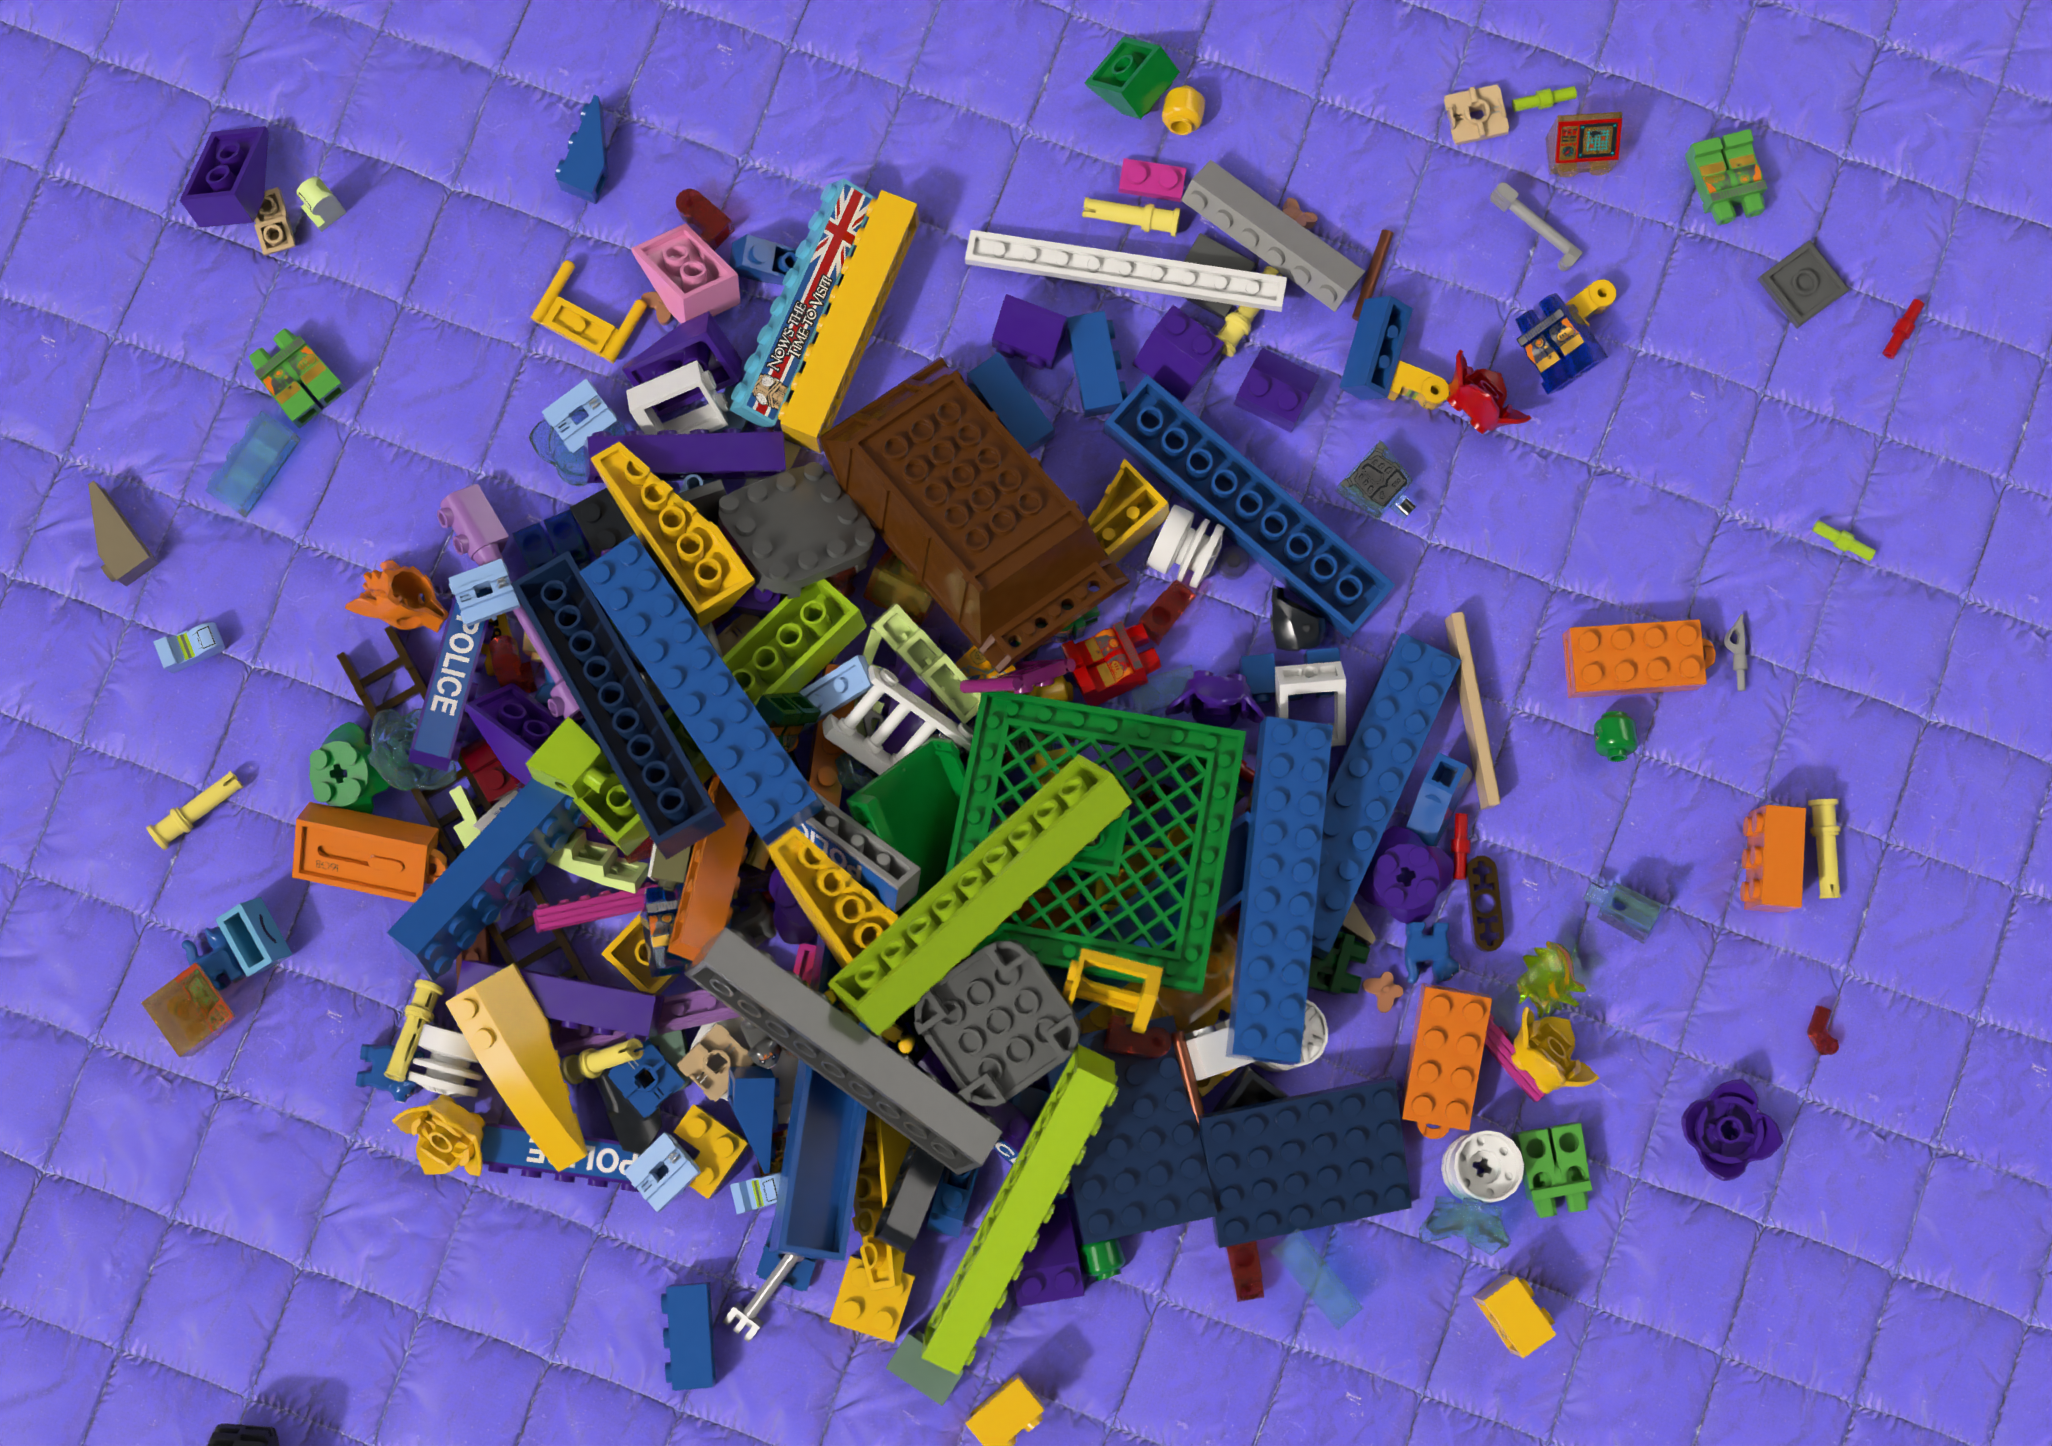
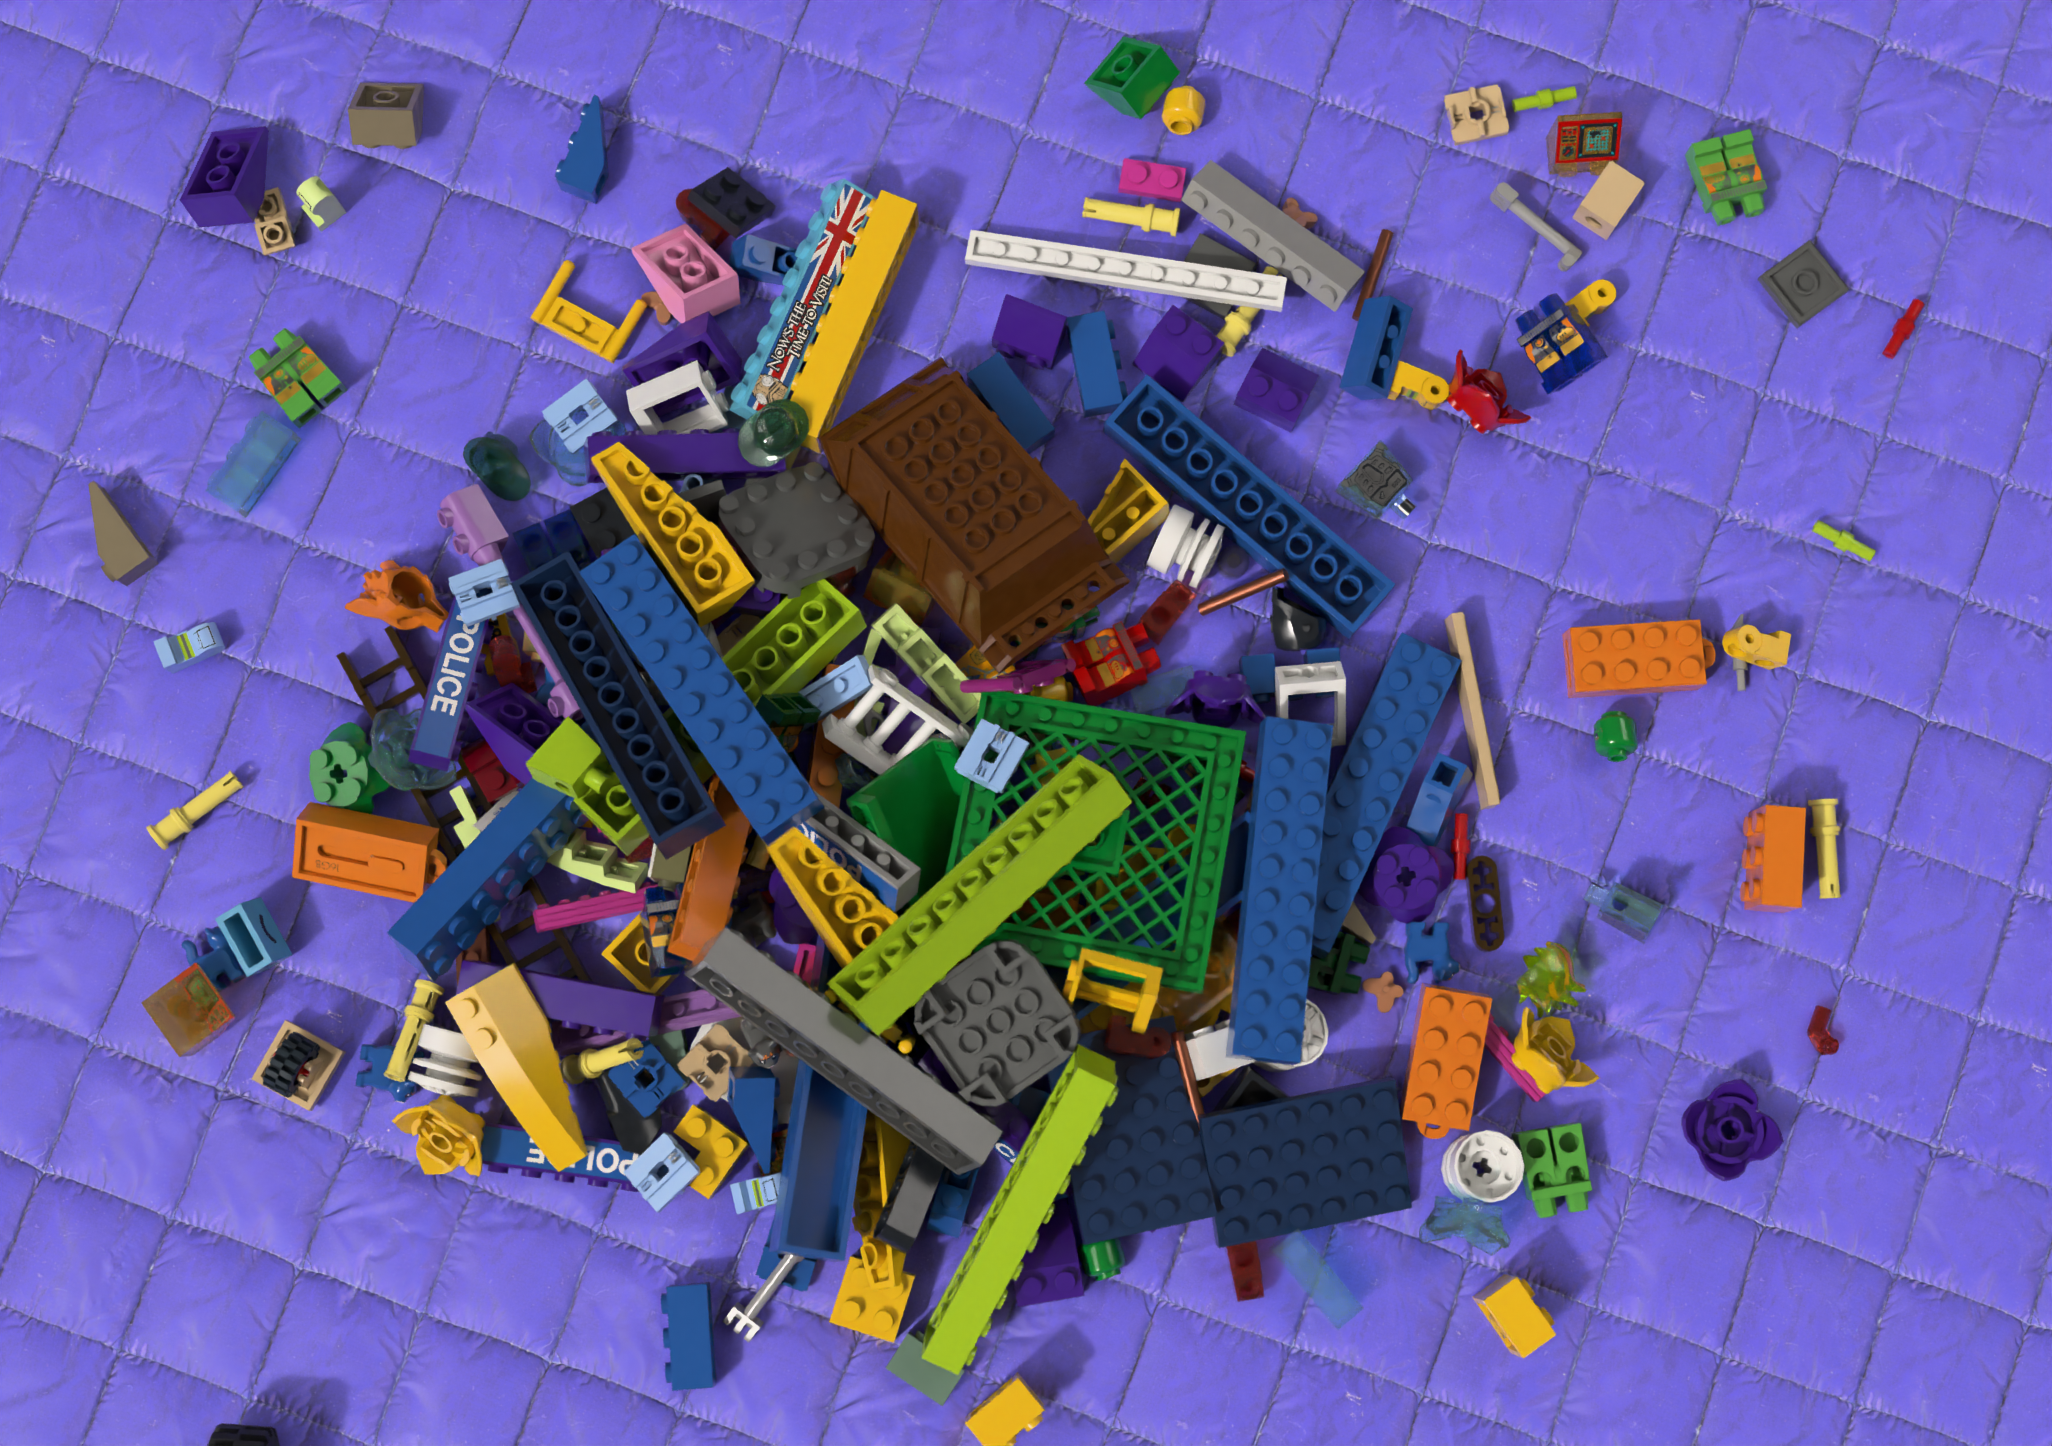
(298, 1065): none -> plate
(387, 114): none -> dark tan slope
(497, 465): none -> piece
(731, 202): none -> black plate
(773, 433): none -> clear green piece
(986, 738): none -> light blue piece
(1243, 591): none -> copper bar
(1608, 200): none -> tan piece
(1757, 648): none -> yellow leg

